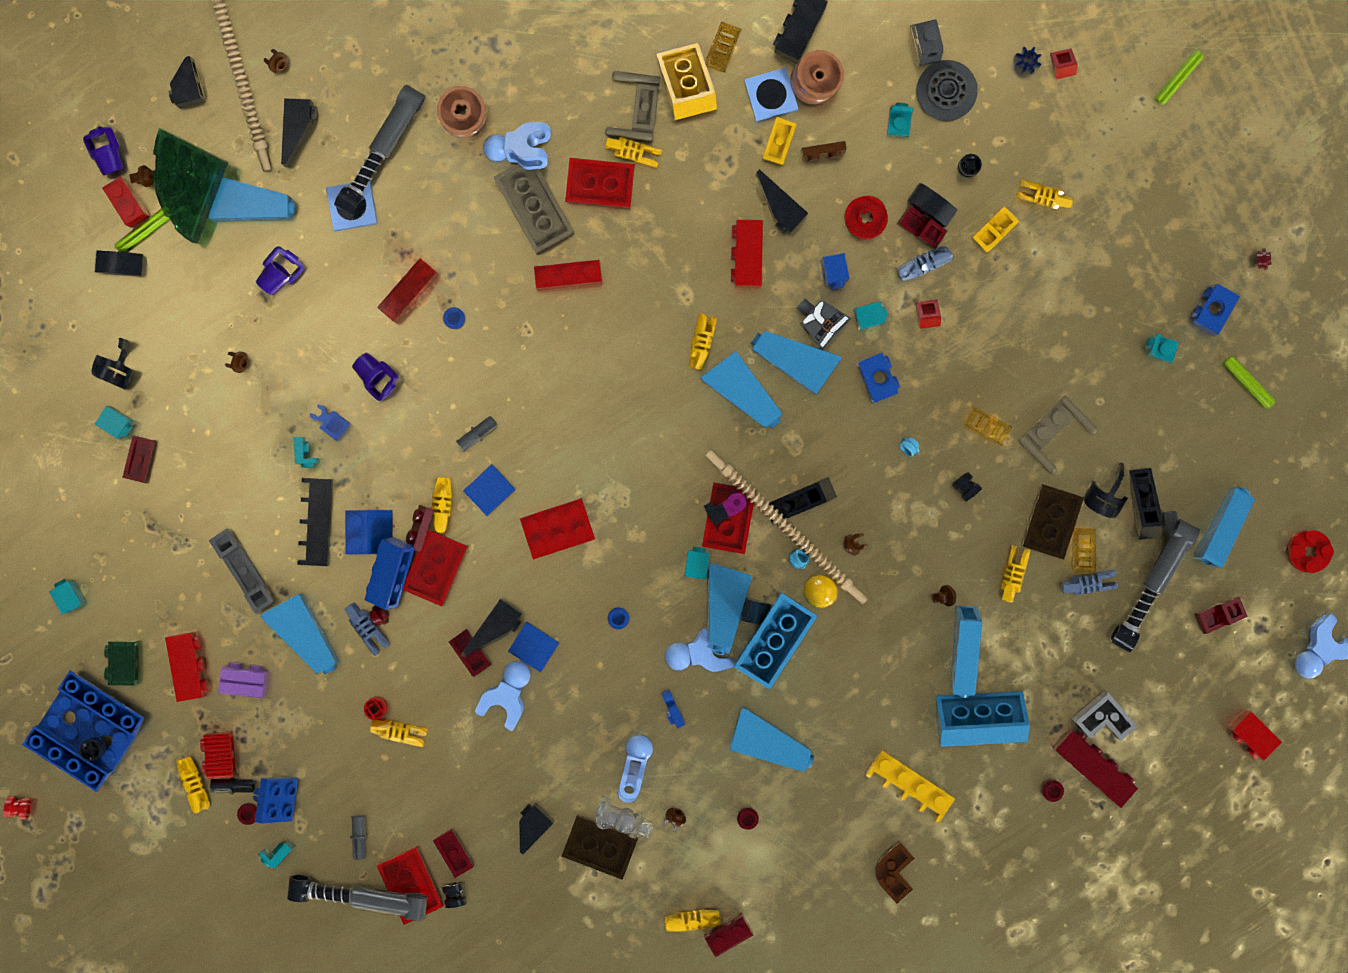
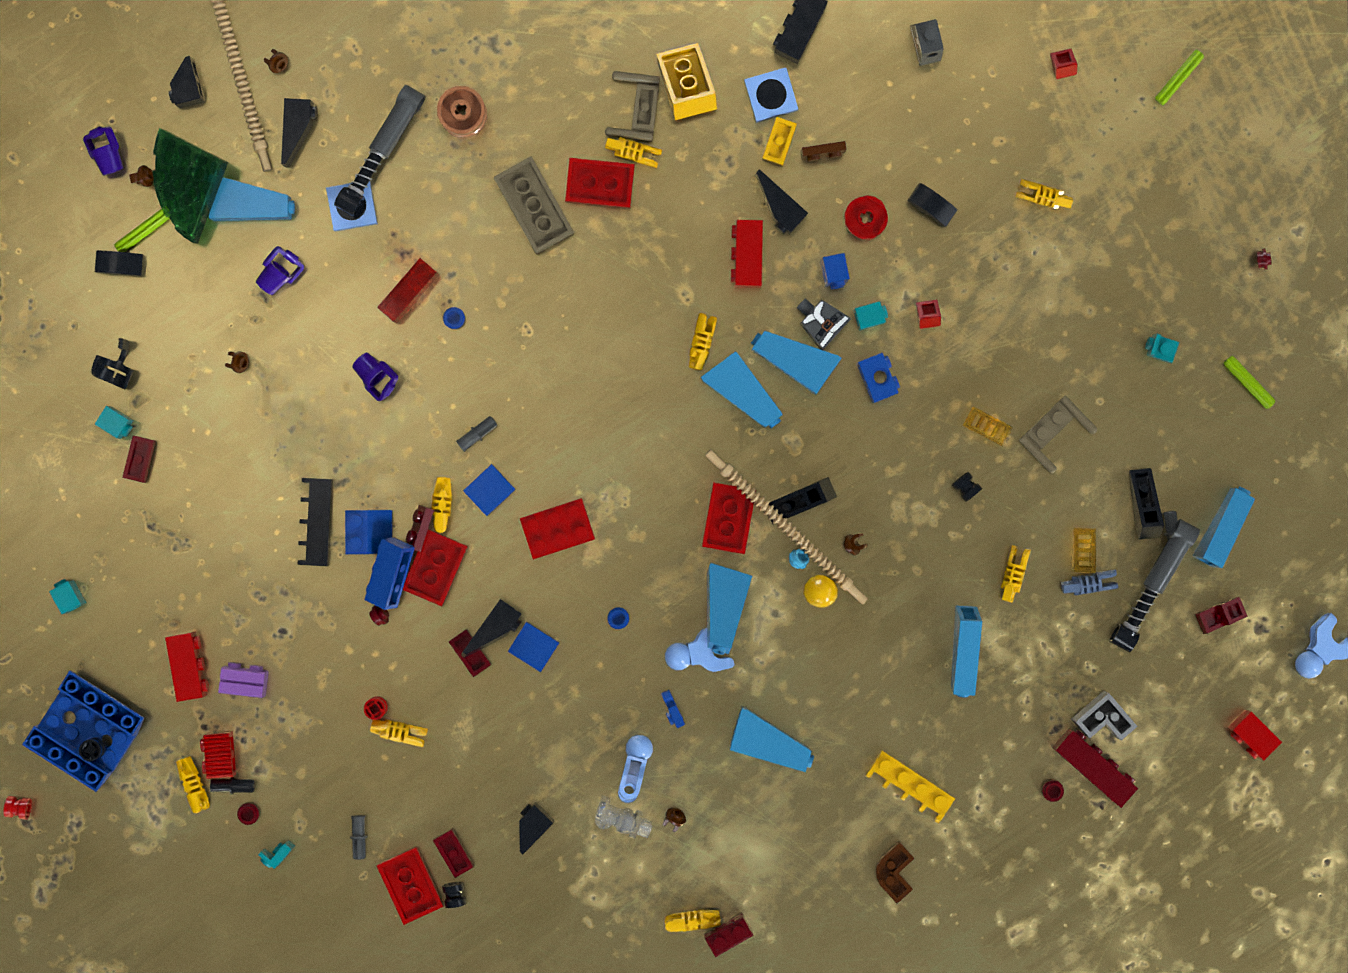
(122, 662): clear green brick -> none
(125, 202): red brick -> none
(243, 570): dark grey slope -> none
(275, 799): blue plate -> none
(301, 448): teal bracket -> none
(301, 631): dark azure slope -> none
(332, 423): blue plate -> none
(365, 628): sand blue hinge -> none
(409, 905): piece -> none
(507, 693): light blue piece -> none
(519, 145): light blue piece -> none
(568, 275): red brick -> none
(599, 848): dark brown plate -> none
(697, 563): teal brick -> none
(718, 60): clear yellow slope -> none
(735, 503): leg -> none
(747, 818): dark red plate -> none
(754, 610): black slope -> none
(775, 641): dark azure slope -> none
(817, 77): nougat wheel -> none
(899, 120): teal bracket -> none
(909, 446): medium azure plate -> none
(922, 227): dark red slope -> none
(924, 263): sand blue hinge -> none
(945, 596): reddish brown plate -> none
(947, 90): dark grey wheel -> none
(973, 165): black wheel -> none
(982, 719): dark azure slope -> none
(995, 229): yellow slope -> none
(1030, 54): clear blue gear -> none
(1052, 521): dark brown plate -> none
(1096, 504): black helmet -> none
(1225, 302): blue brick -> none
(1297, 551): red plate -> none

